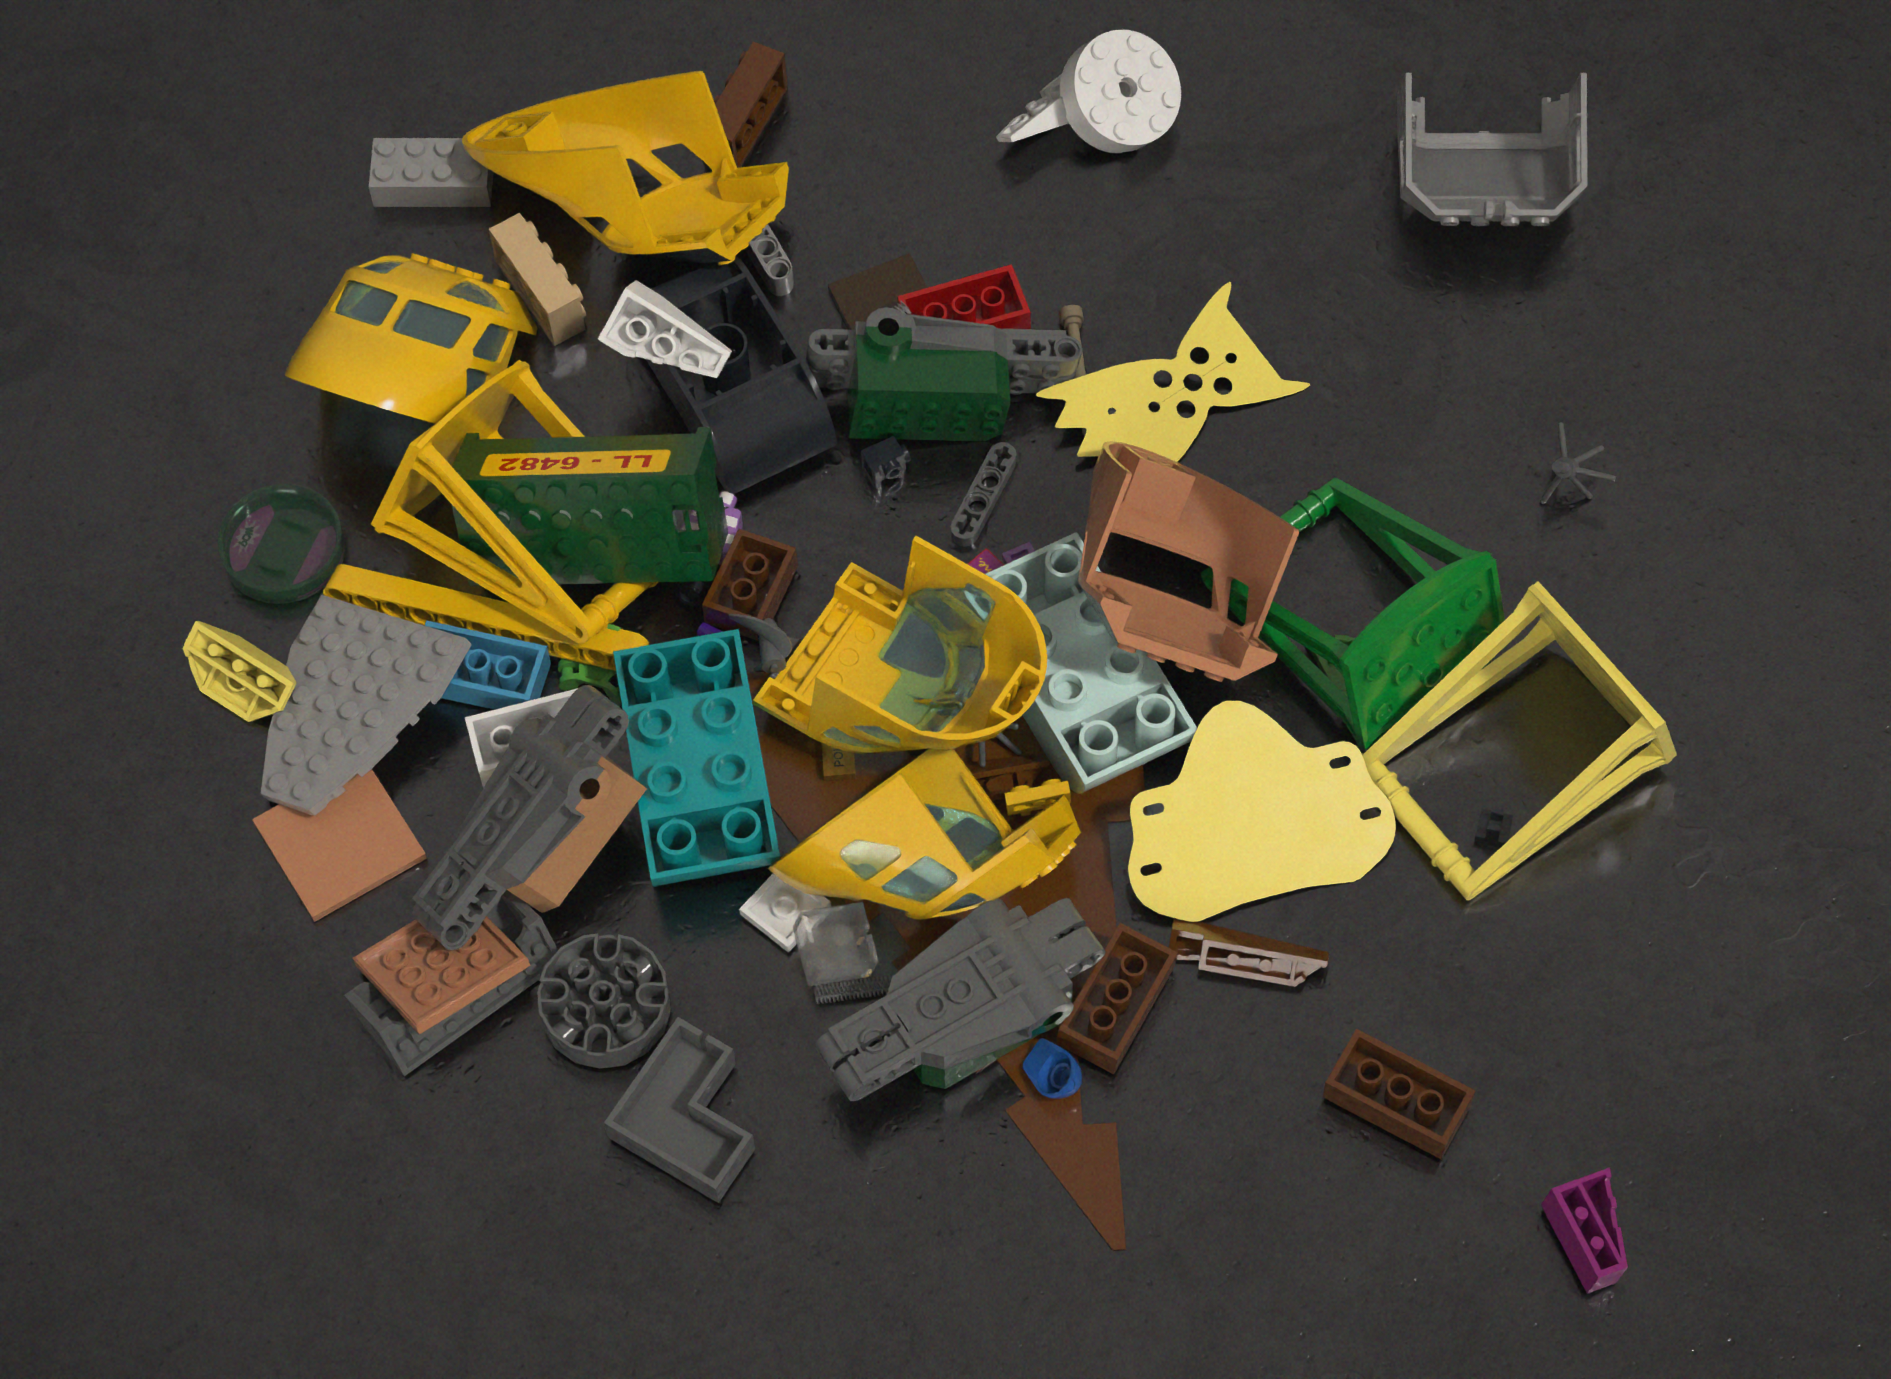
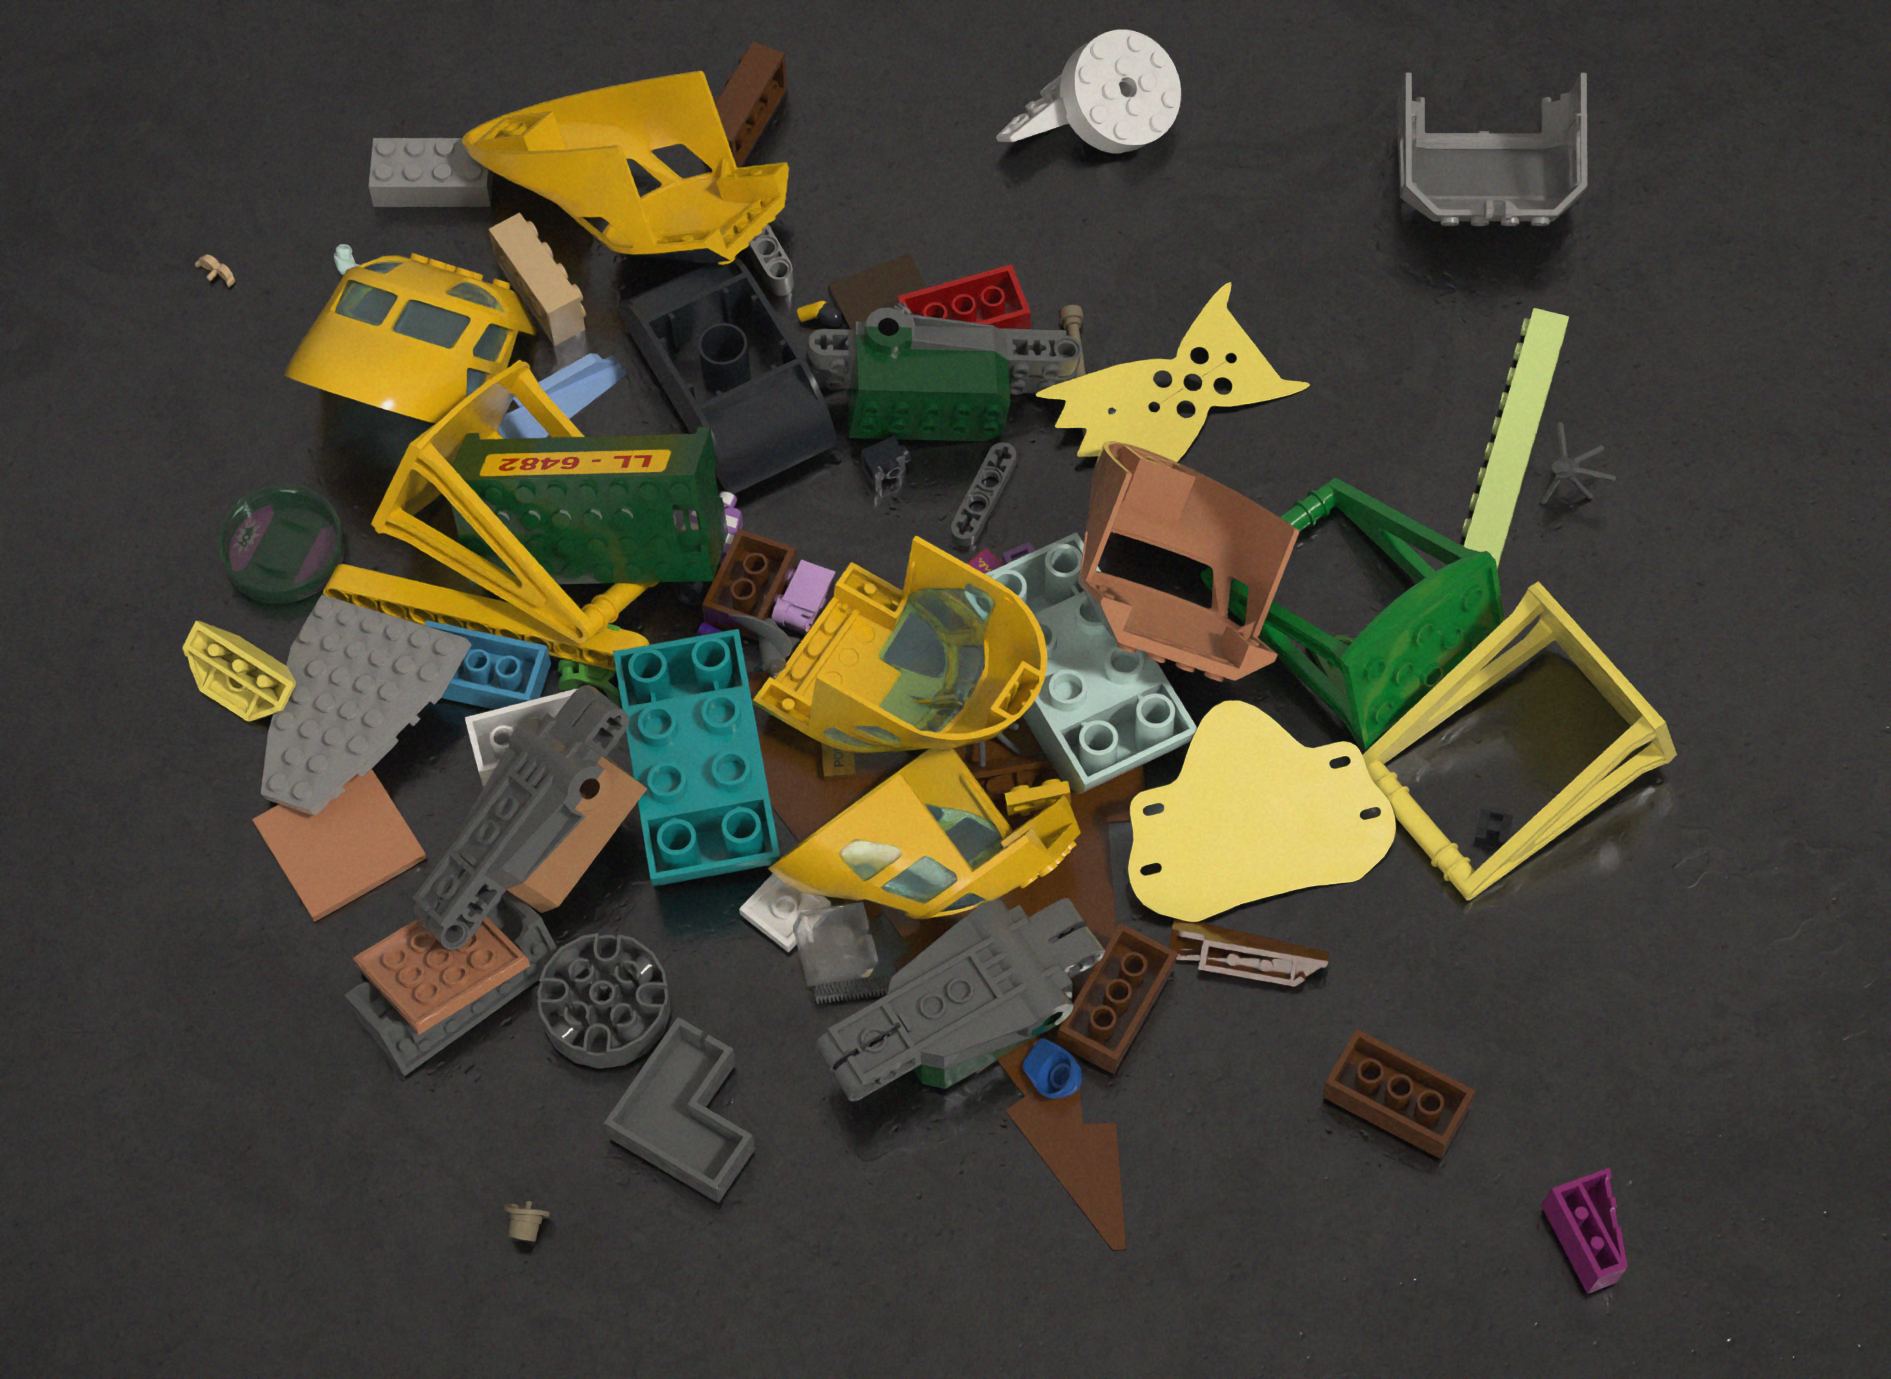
(215, 267): none -> tan piece
(344, 258): none -> light aqua arm
(524, 1220): none -> dark tan piece
(569, 389): none -> light blue wedge
(658, 331): white wedge -> none
(805, 598): none -> lavender hinge
(822, 311): none -> arm
(1514, 432): none -> yellowish green brick

